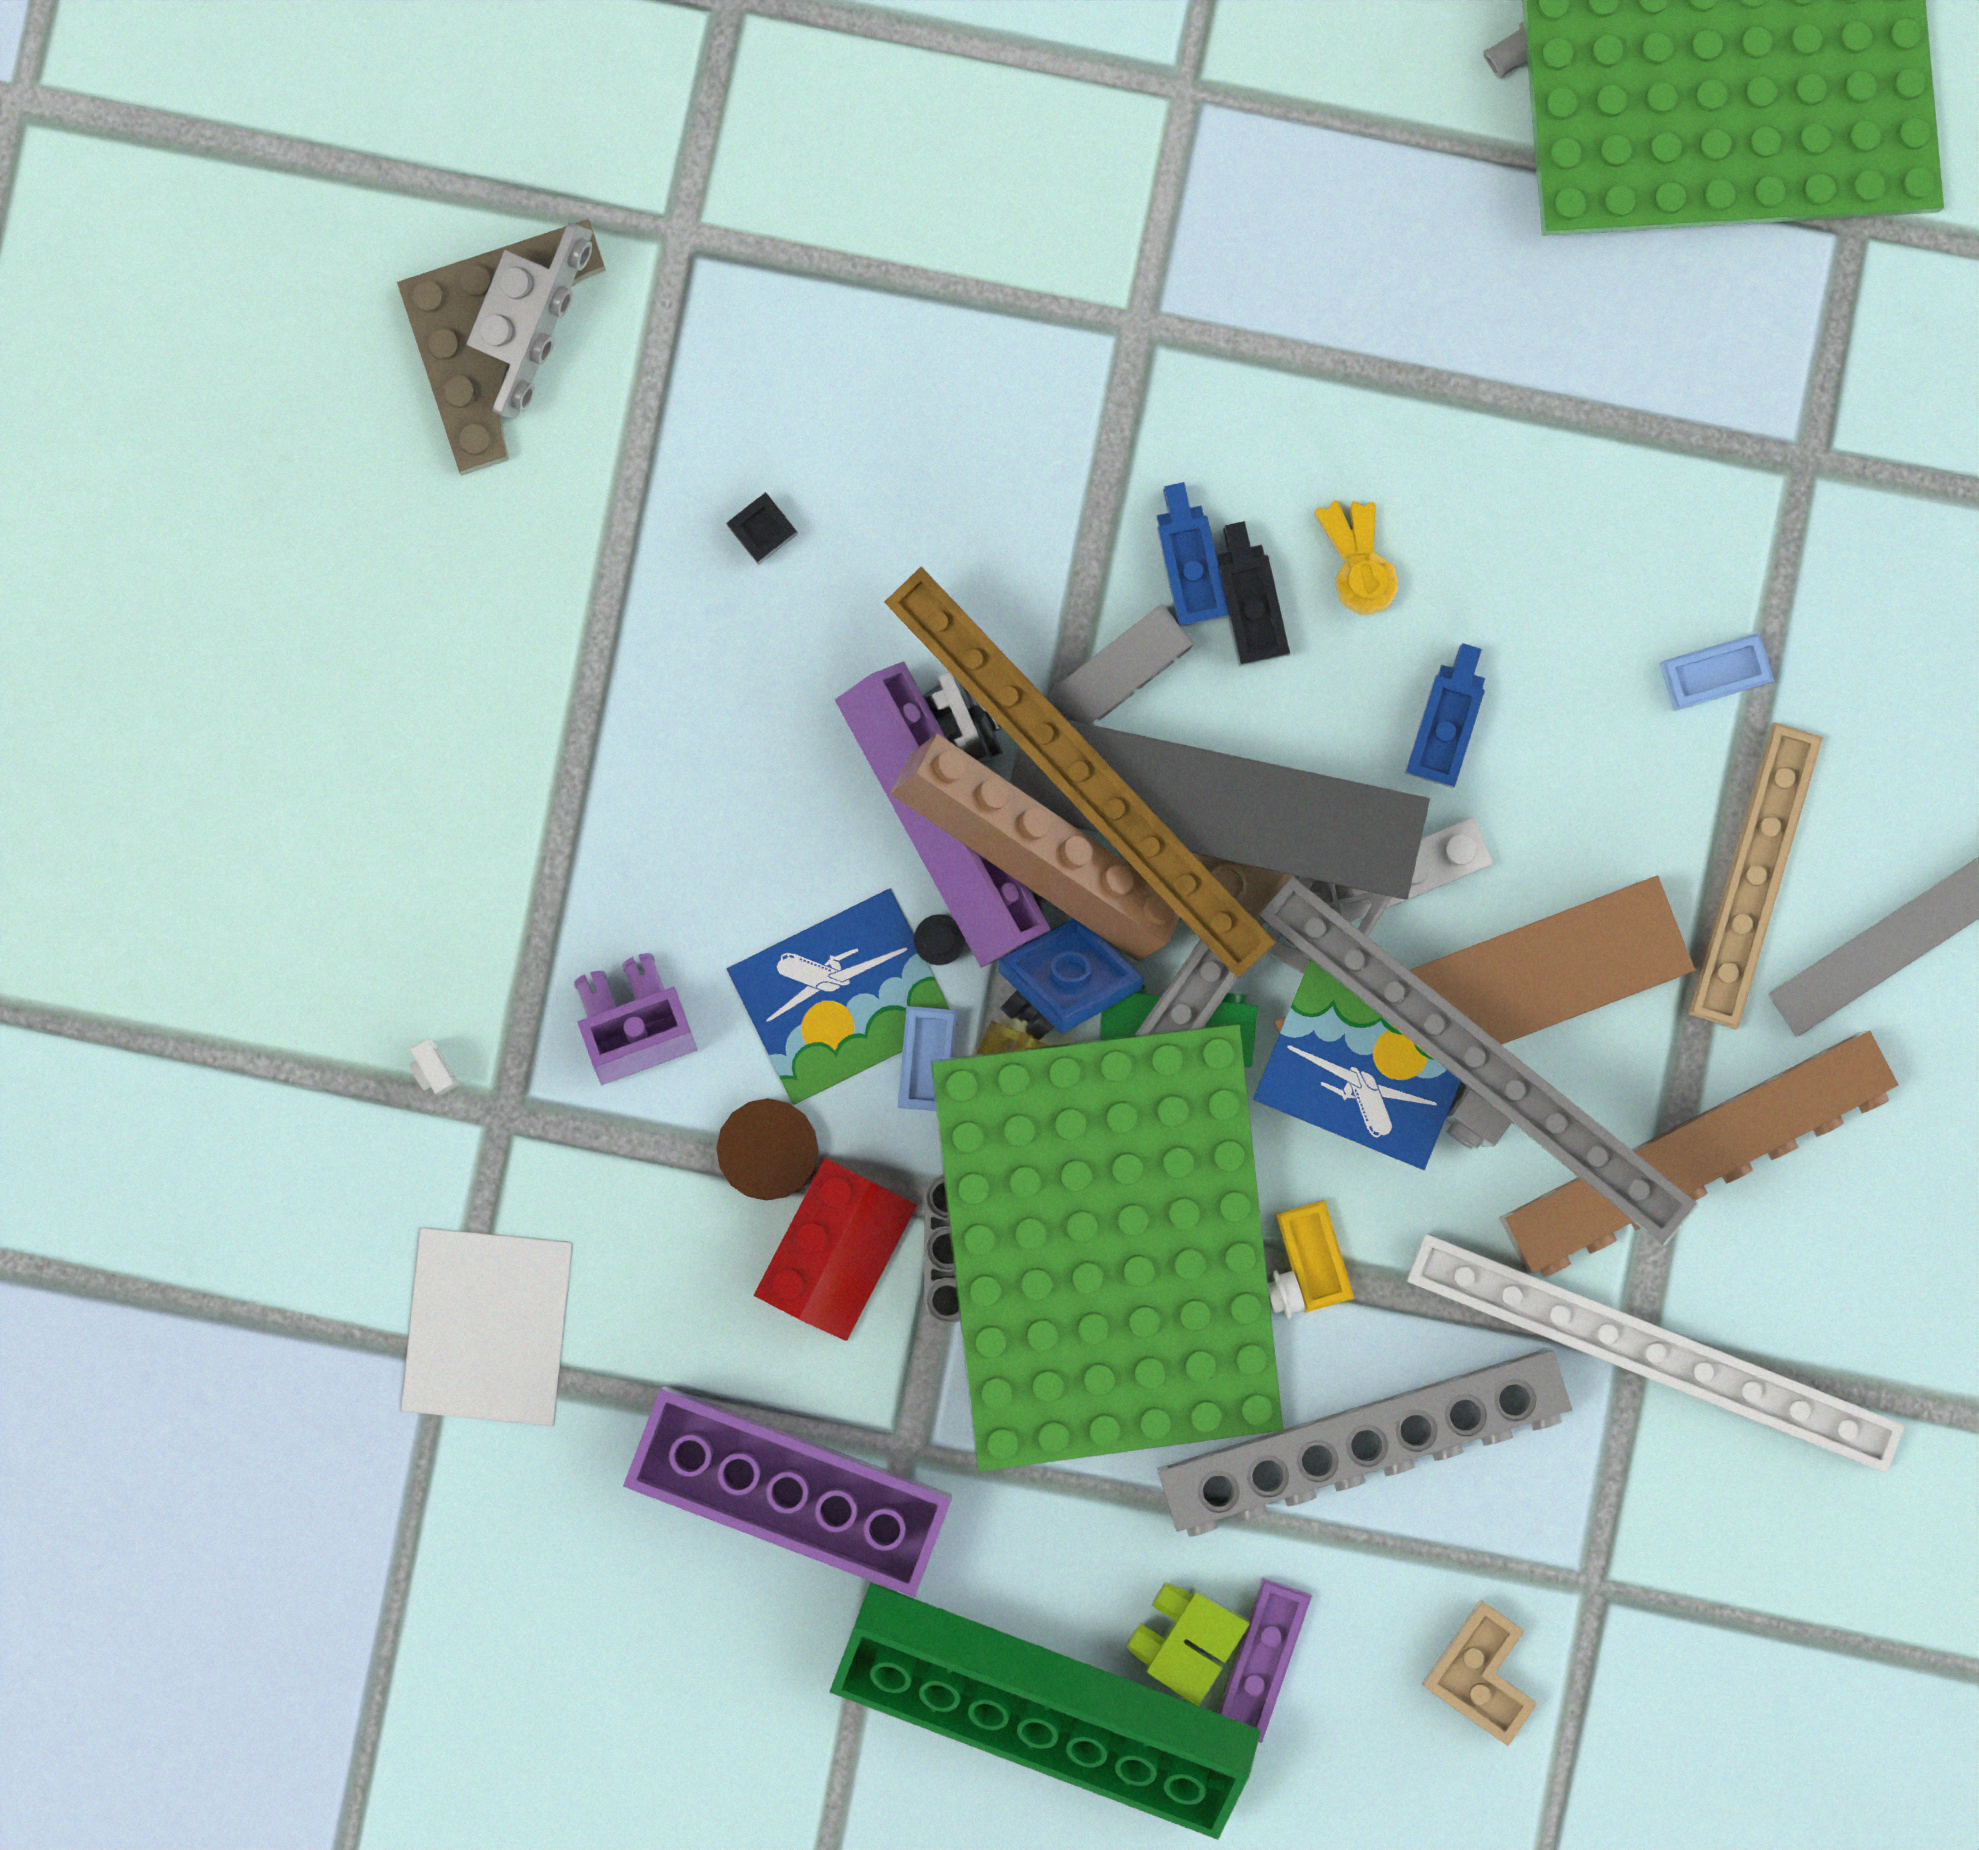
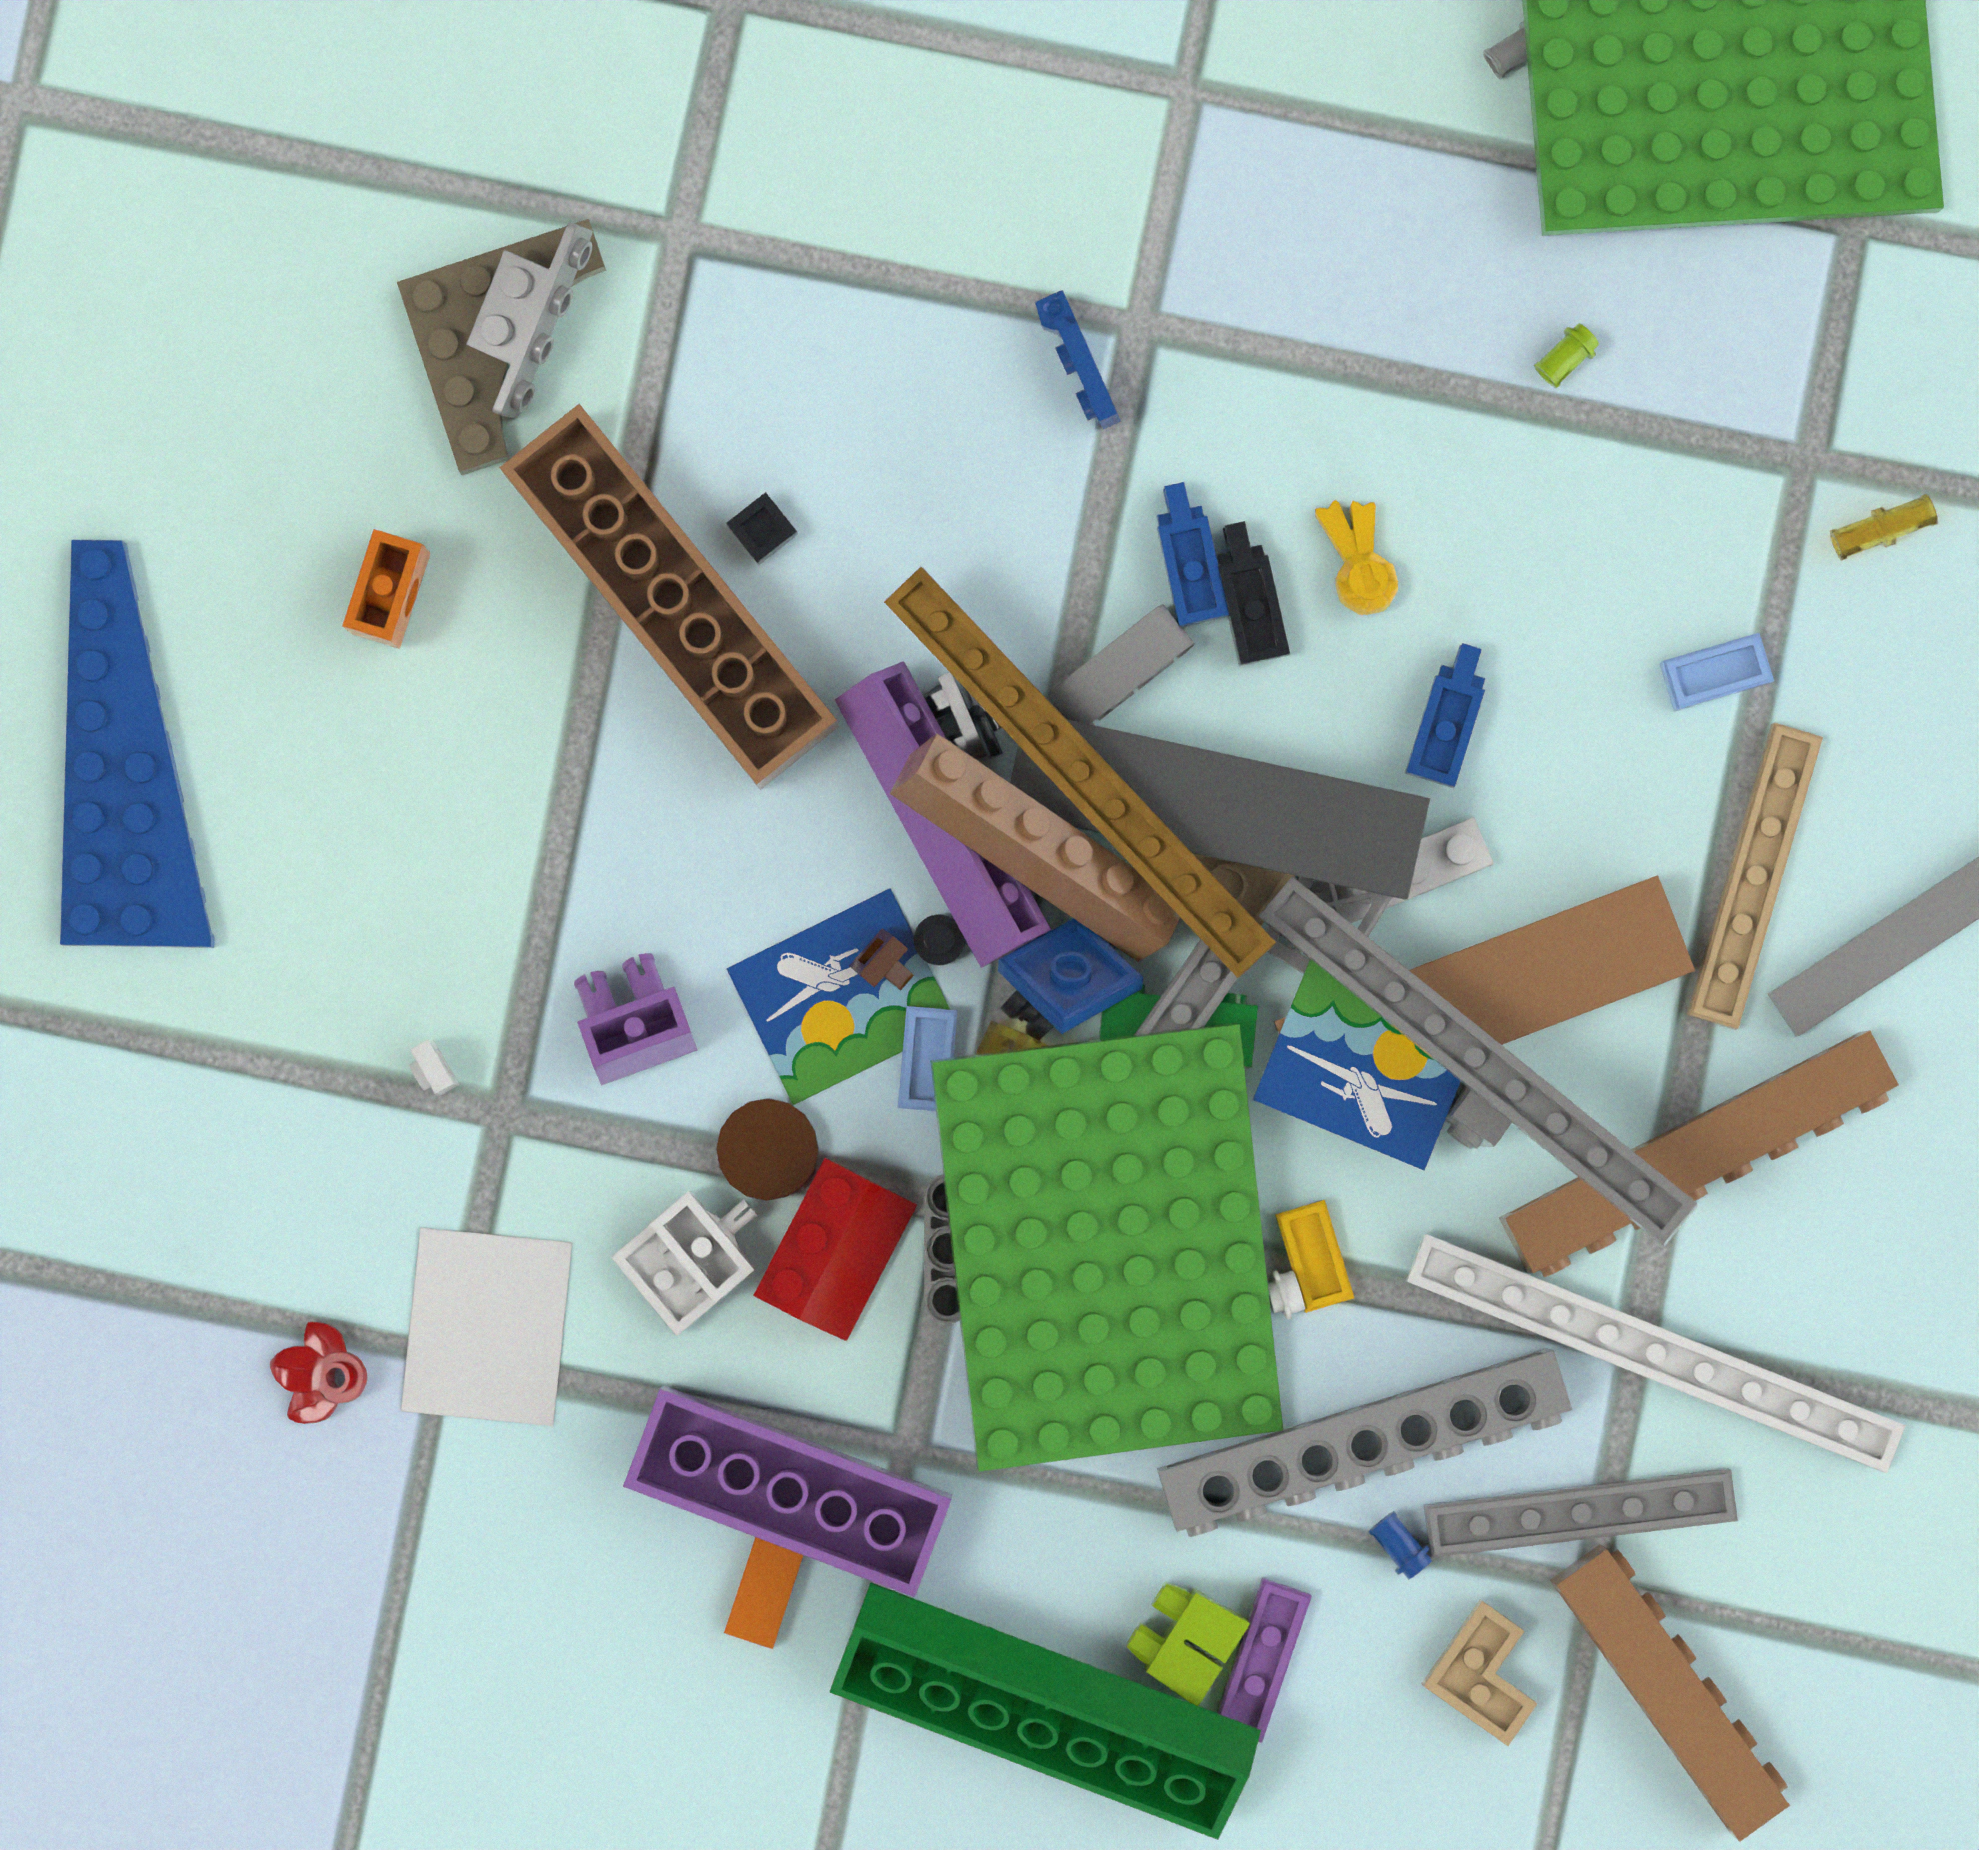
(125, 825): none -> blue wing
(311, 1374): none -> red plate
(386, 588): none -> orange brick
(669, 596): none -> medium nougat brick
(687, 1260): none -> white plate
(763, 1593): none -> orange tile
(881, 960): none -> reddish brown tile
(1075, 356): none -> blue hinge
(1401, 1546): none -> blue pin
(1567, 355): none -> lime pin
(1580, 1513): none -> light grey tile
(1670, 1692): none -> medium nougat brick
(1883, 527): none -> clear yellow pin

